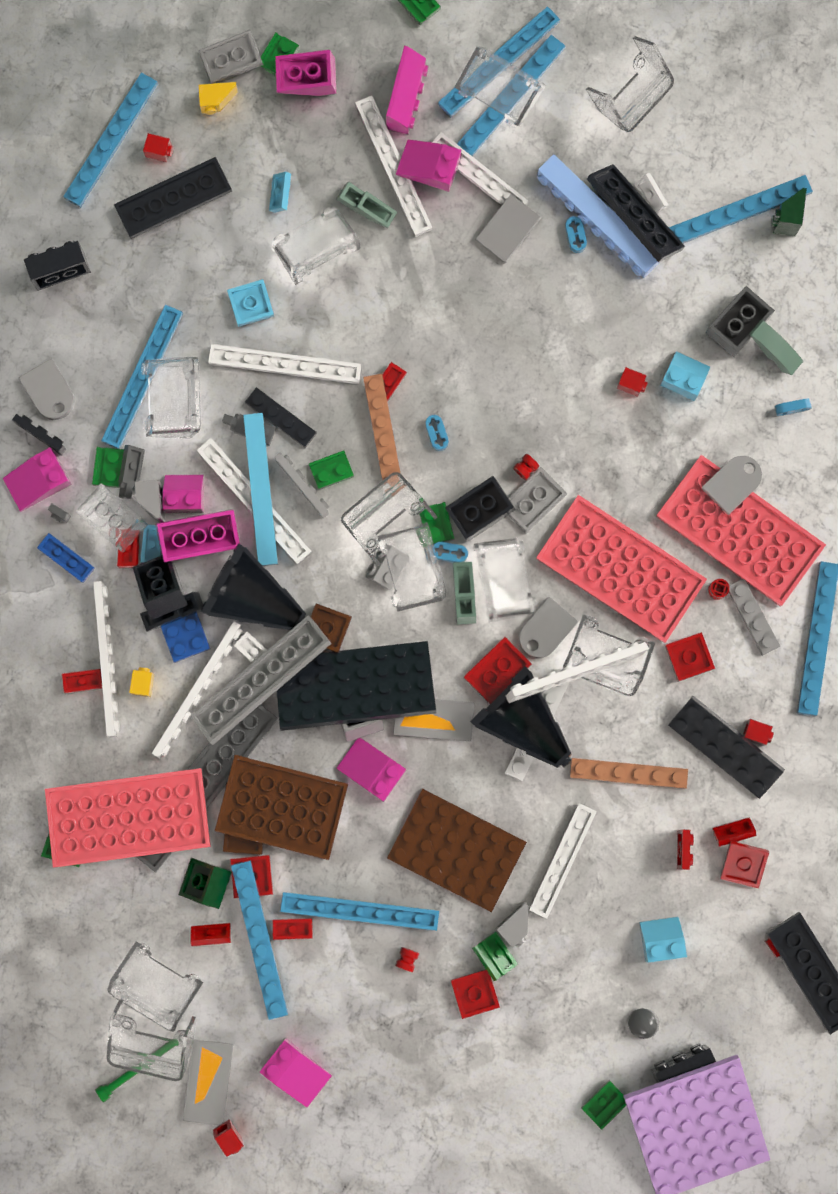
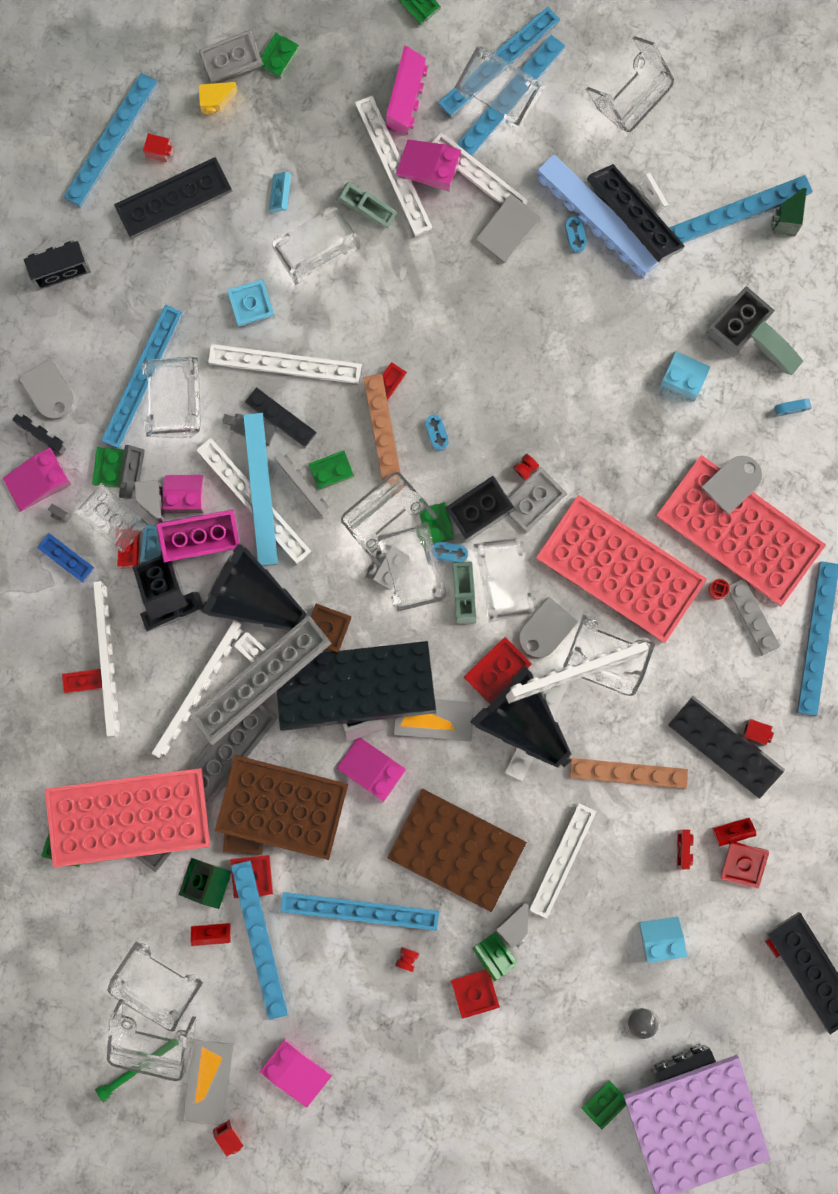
(142, 682): yellow brick -> none
(185, 637): blue plate -> none
(292, 929): red plate -> none
(306, 73): dark pink slope -> none
(632, 382): red brick -> none
(690, 657): red plate -> none

